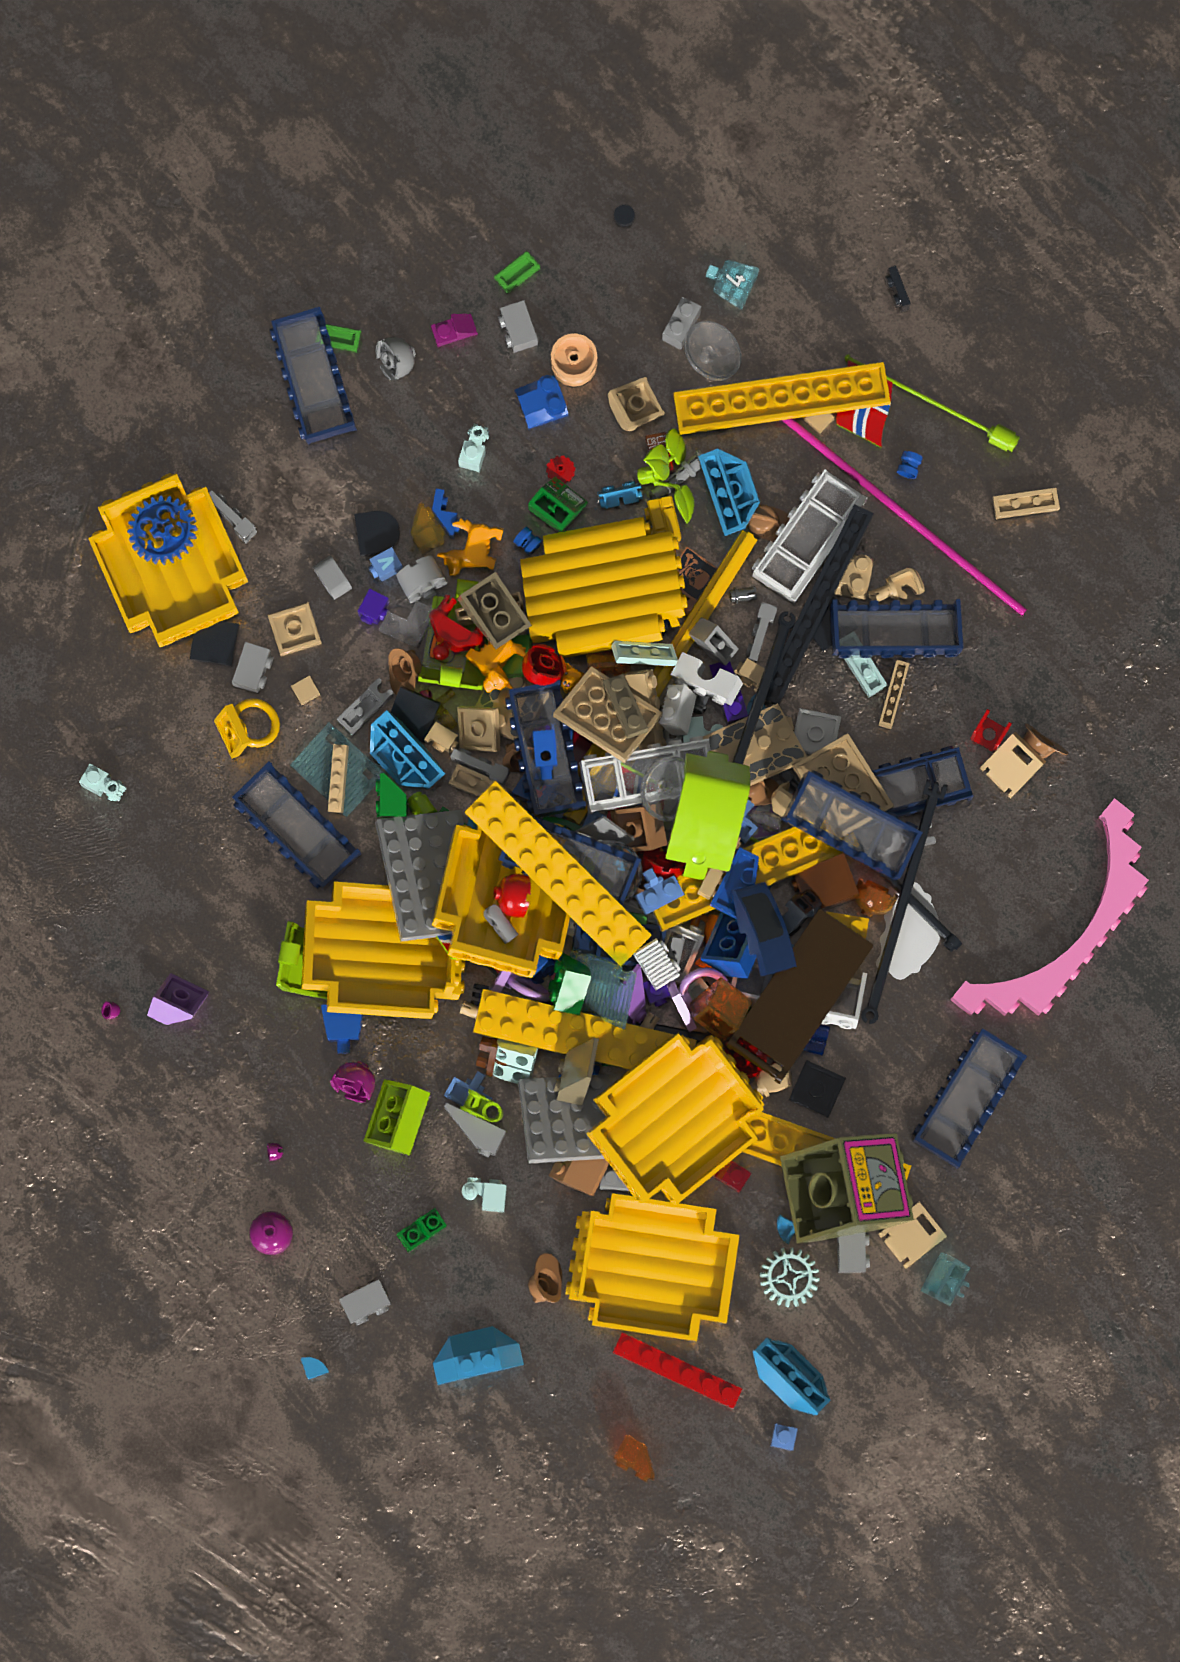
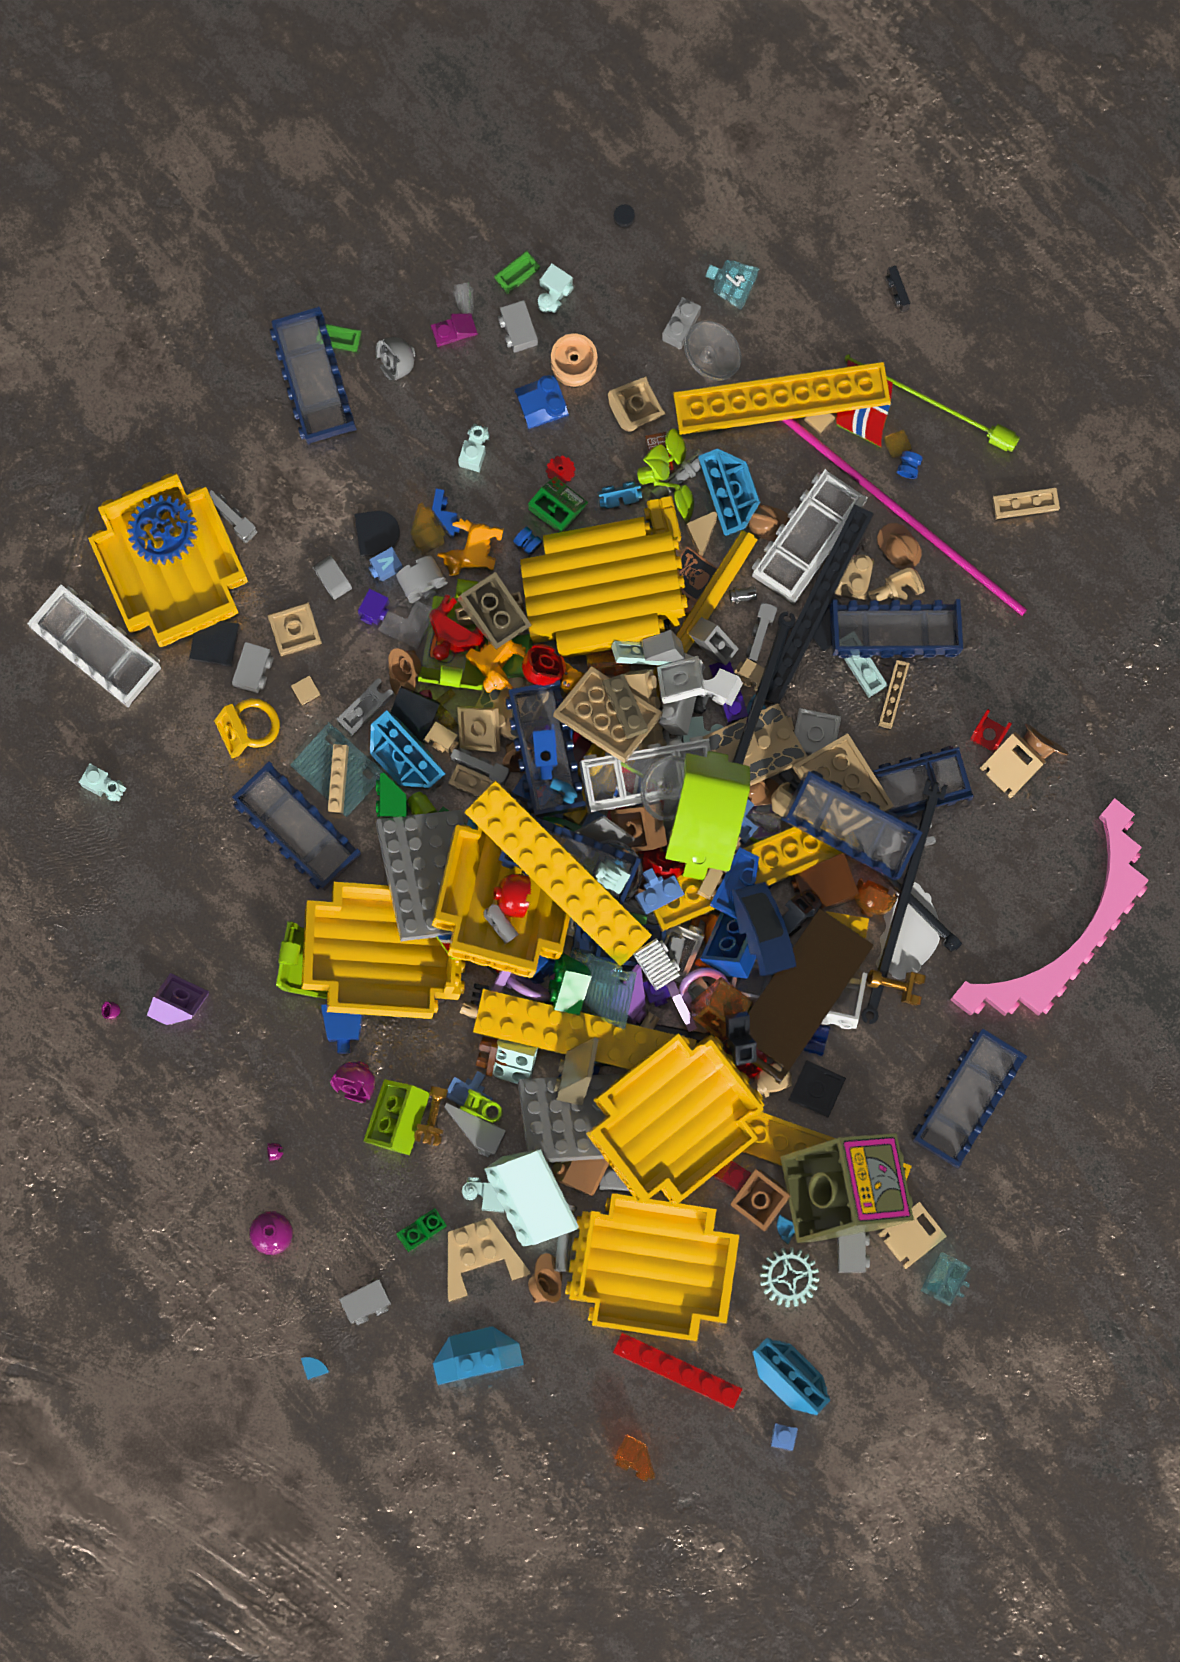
(95, 644): none -> clear window
(429, 1129): none -> pearl gold bar
(464, 297): none -> clear cone
(476, 1247): none -> tan wing
(530, 1197): none -> light aqua slope
(557, 284): none -> light aqua brick
(563, 1248): none -> light grey pin
(564, 787): none -> dark azure arm
(612, 876): none -> light aqua brick
(663, 647): none -> light grey slope
(680, 679): none -> white tile
(701, 530): none -> tan slope
(739, 1038): none -> black slope
(761, 1199): none -> medium nougat slope
(875, 979): none -> pearl gold bar
(897, 443): none -> clear yellow plate
(899, 546): none -> medium nougat piece

